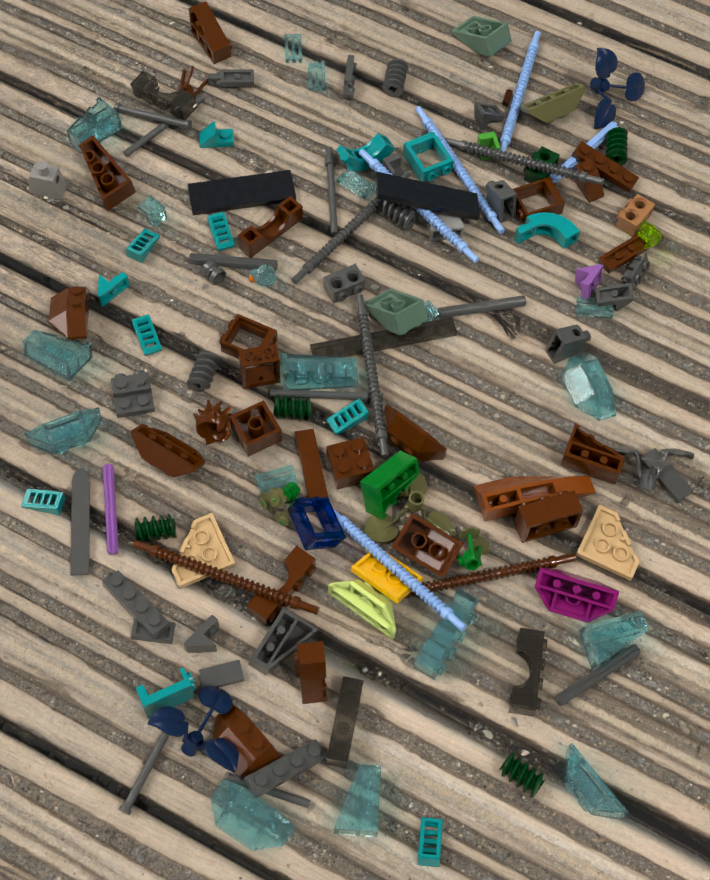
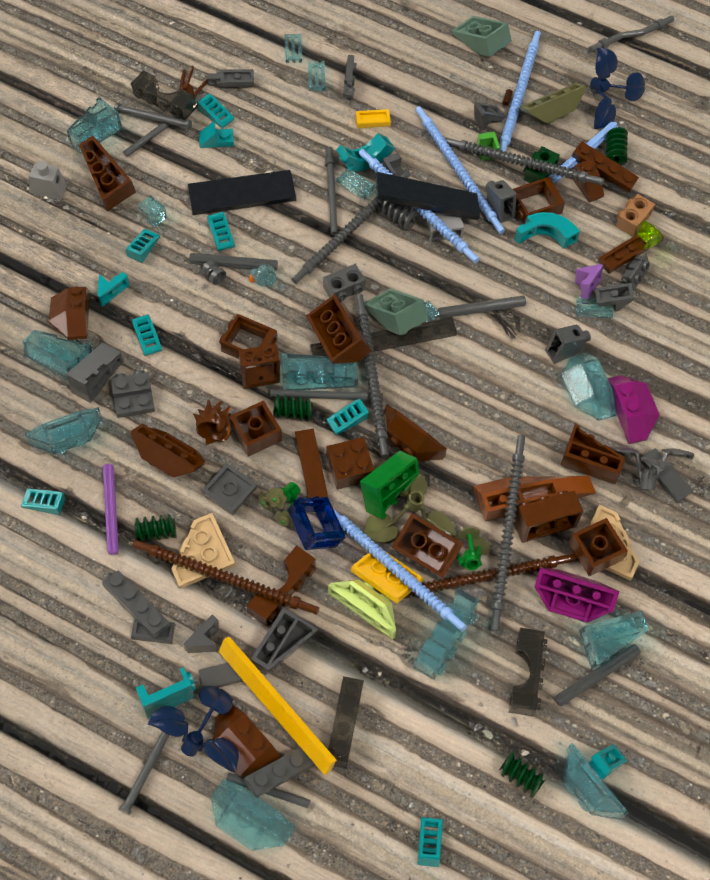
(80, 523): dark grey piece -> none
(94, 371): none -> dark grey wedge
(203, 371): dark grey piece -> none
(209, 33): reddish brown wedge -> none
(209, 102): none -> teal slope
(229, 489): none -> dark grey plate
(277, 706): none -> yellow tile
(281, 479): clear light blue tile -> none
(286, 216): reddish brown arch -> none
(311, 668): reddish brown wedge -> none
(338, 332): none -> reddish brown slope
(361, 807): clear light blue wedge -> none
(373, 118): none -> yellow tile
(395, 77): dark grey piece -> none
(421, 145): teal window -> none
(498, 606): none -> dark grey hose
(597, 547): none -> reddish brown brick
(605, 42): none -> dark grey bar
(607, 761): none -> teal slope
(634, 407): none -> magenta wedge

